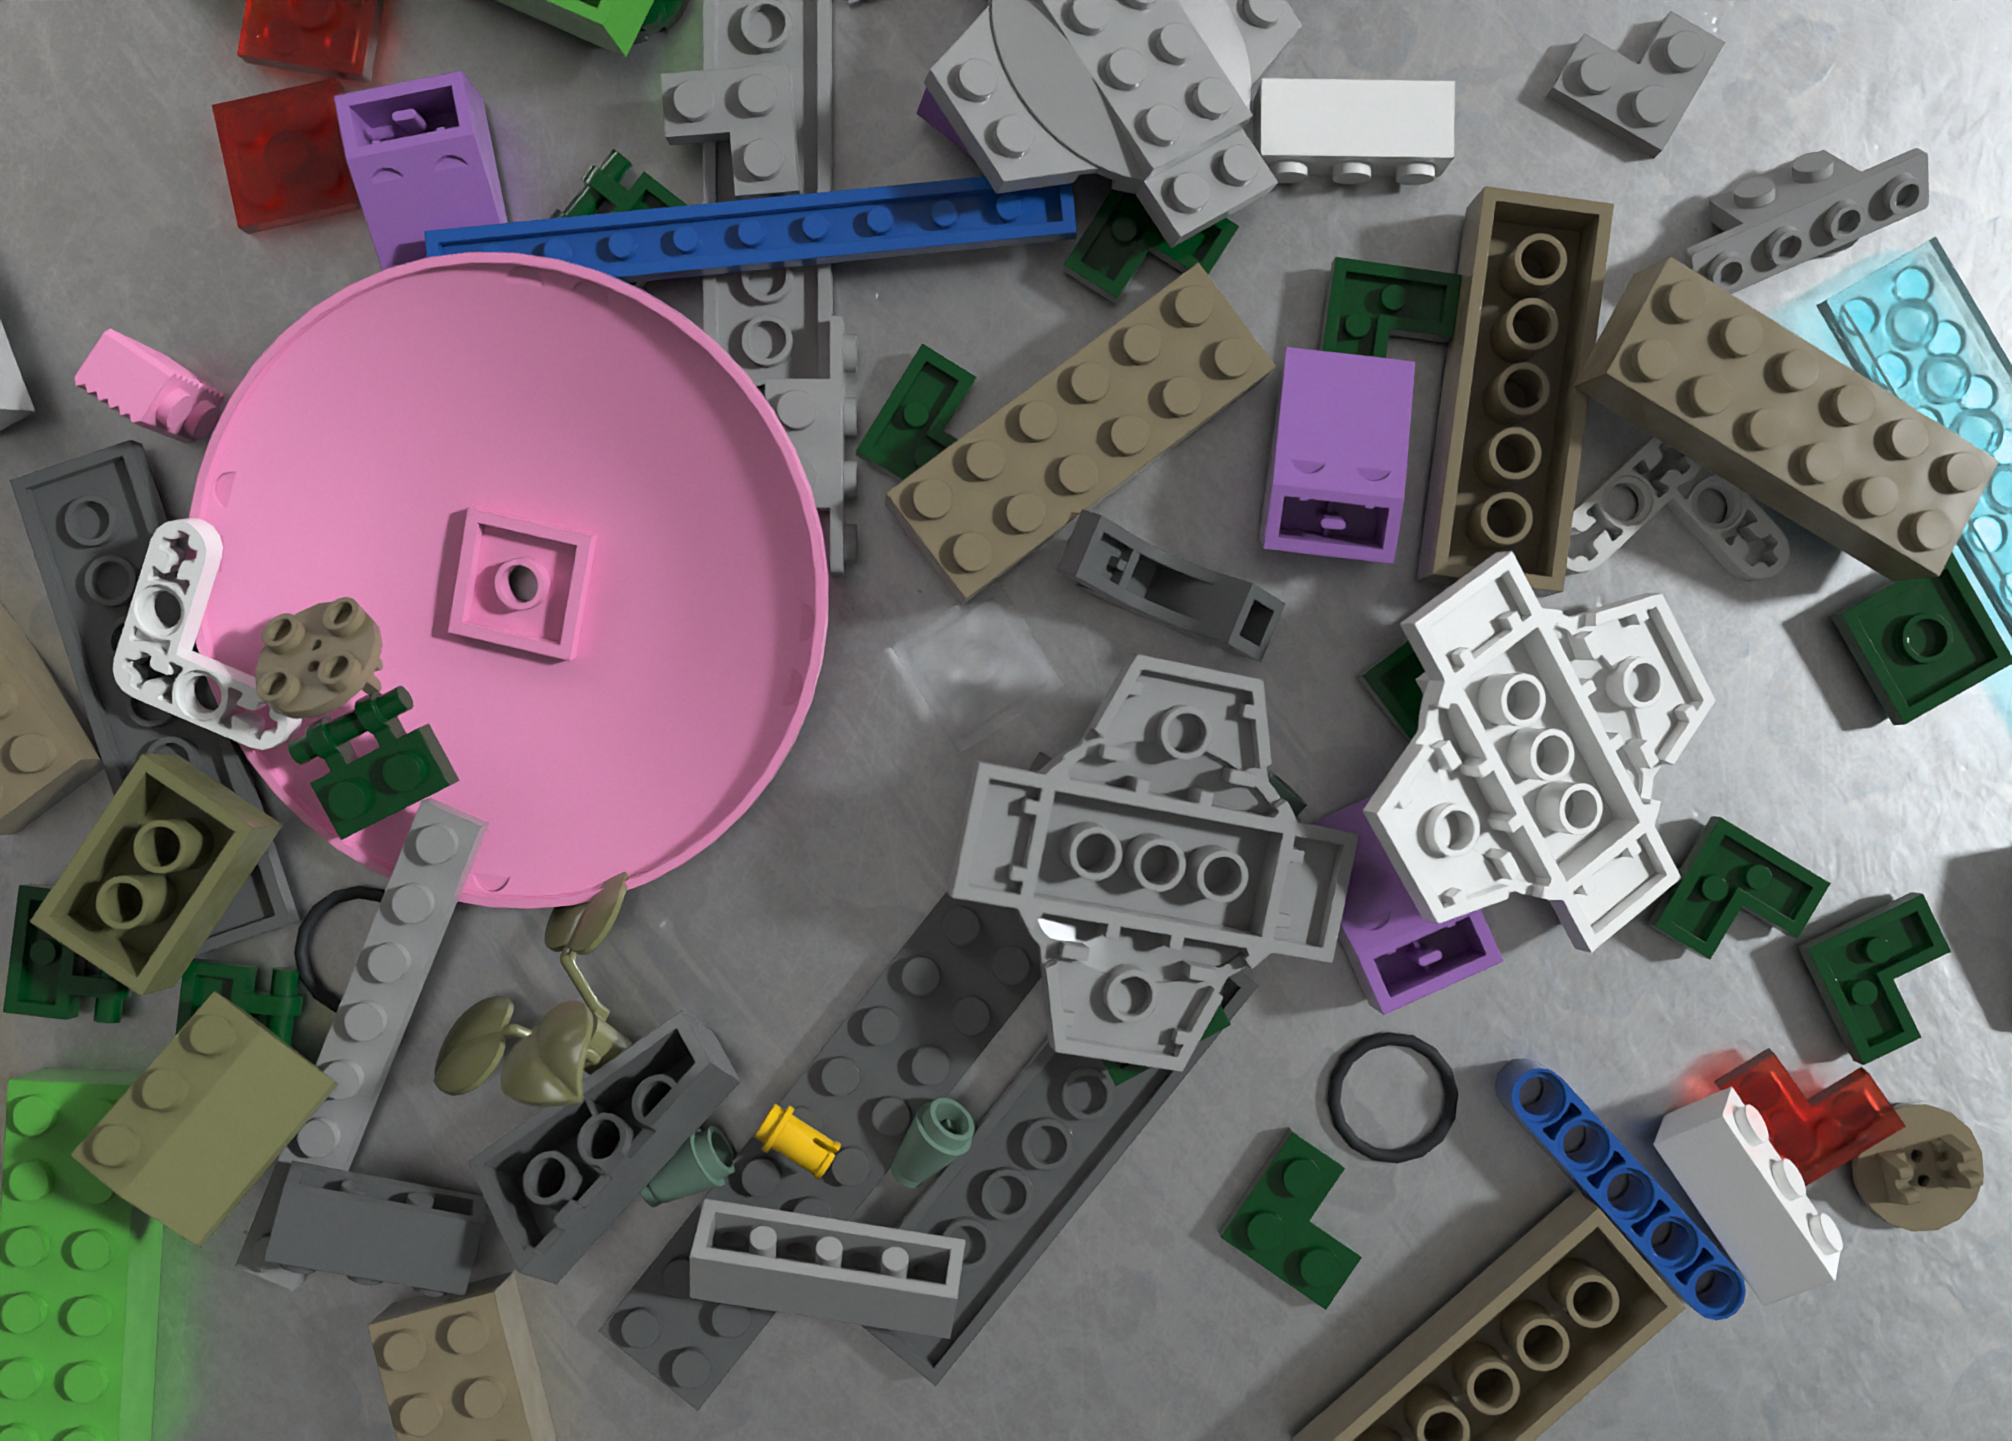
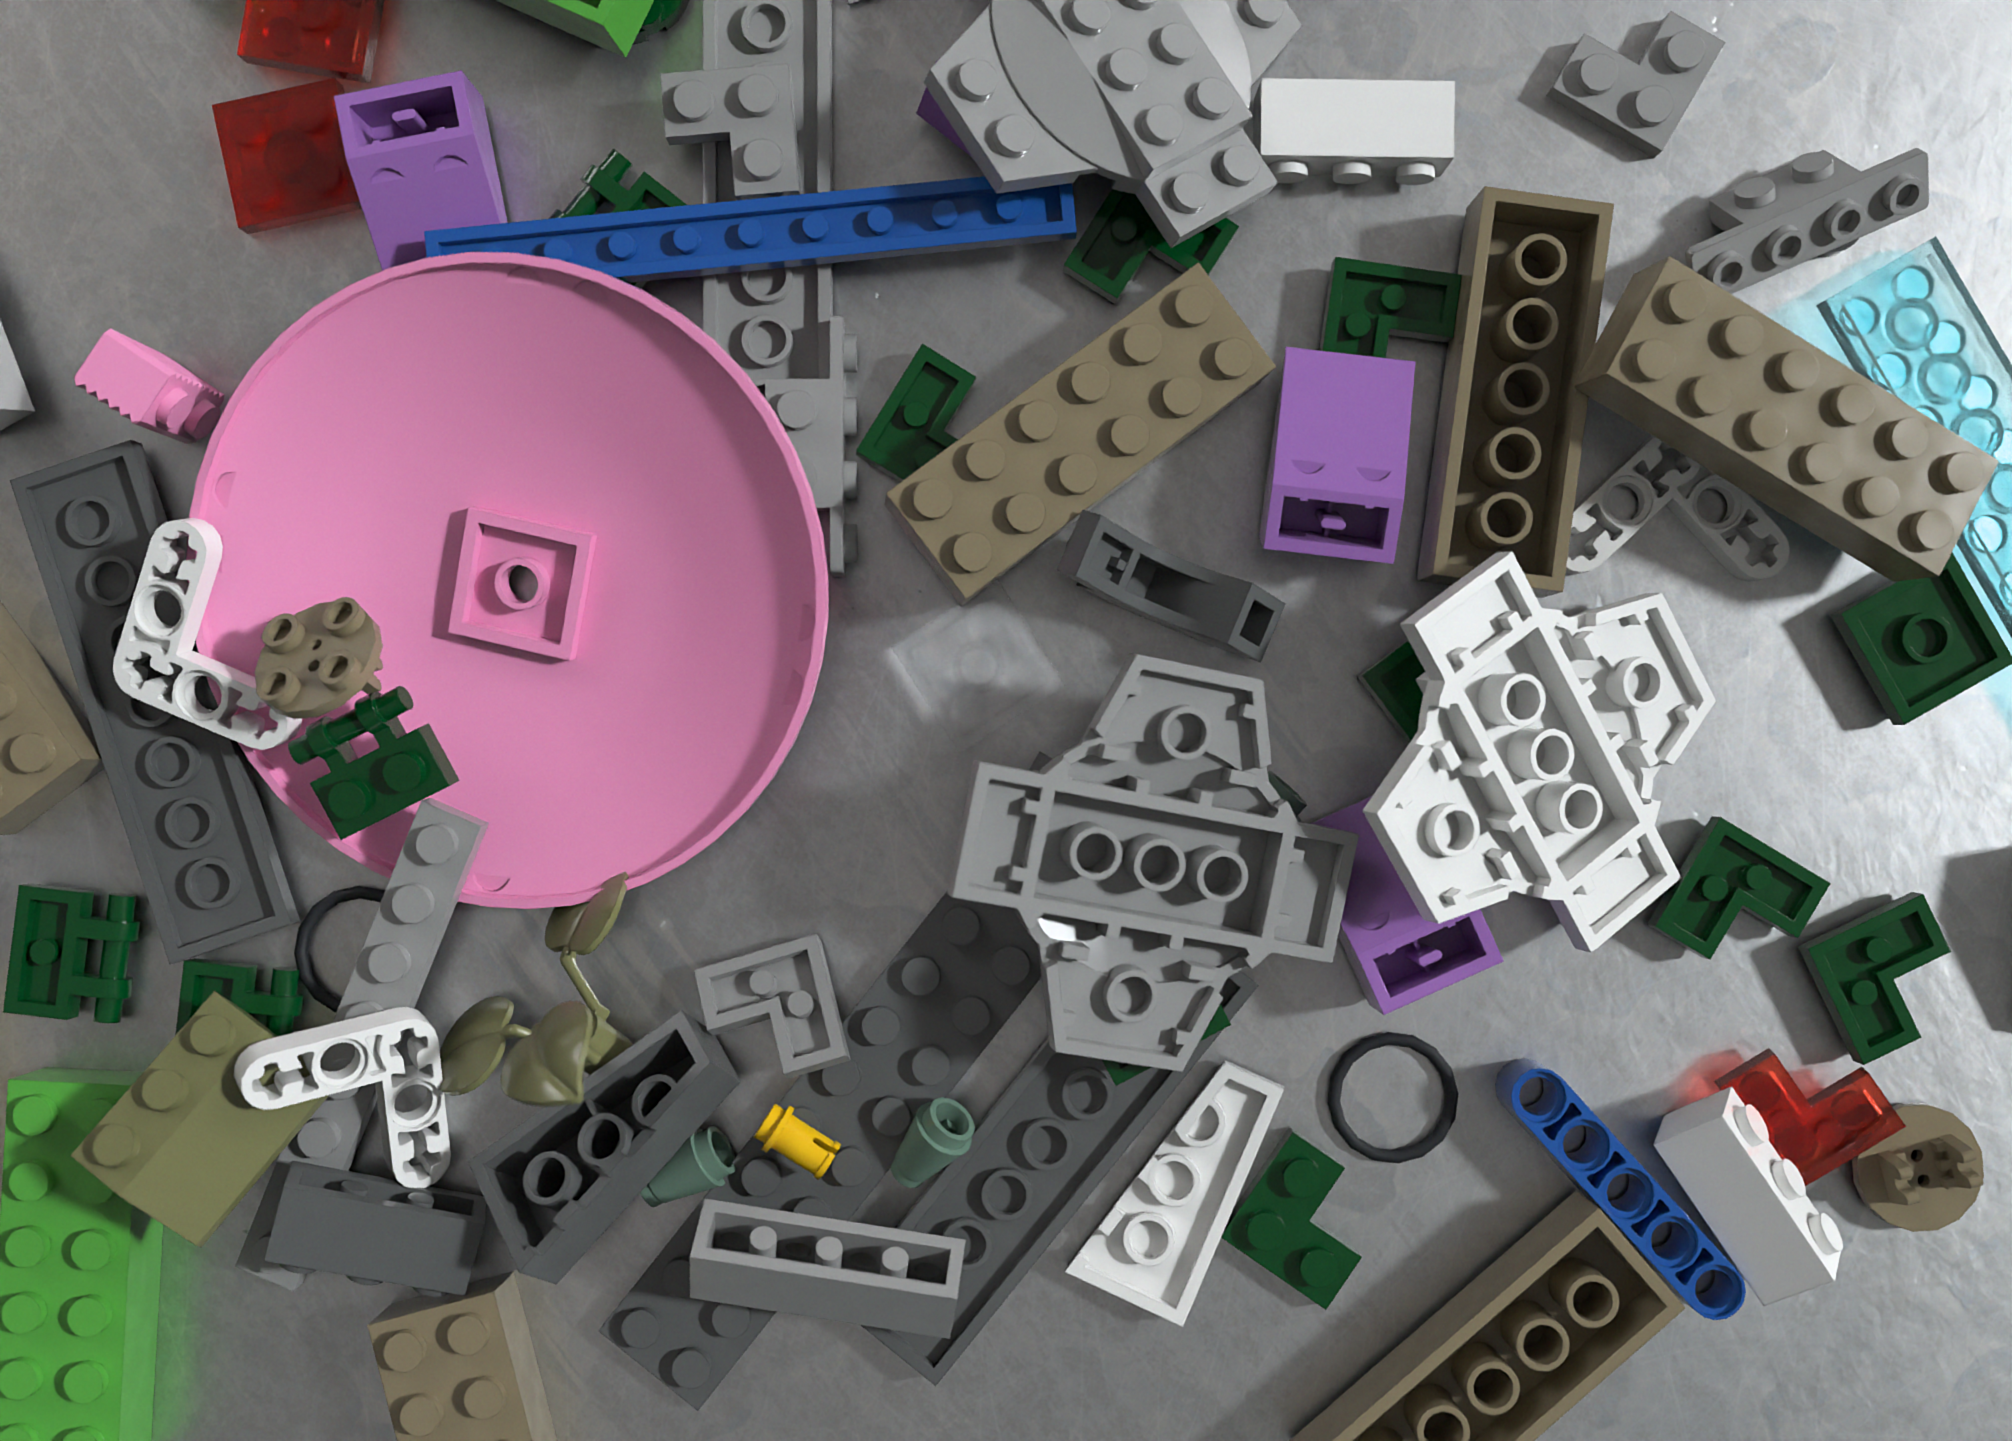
(156, 873): olive brick -> none
(374, 1062): none -> white beam
(783, 985): none -> light grey plate
(1176, 1208): none -> white wing

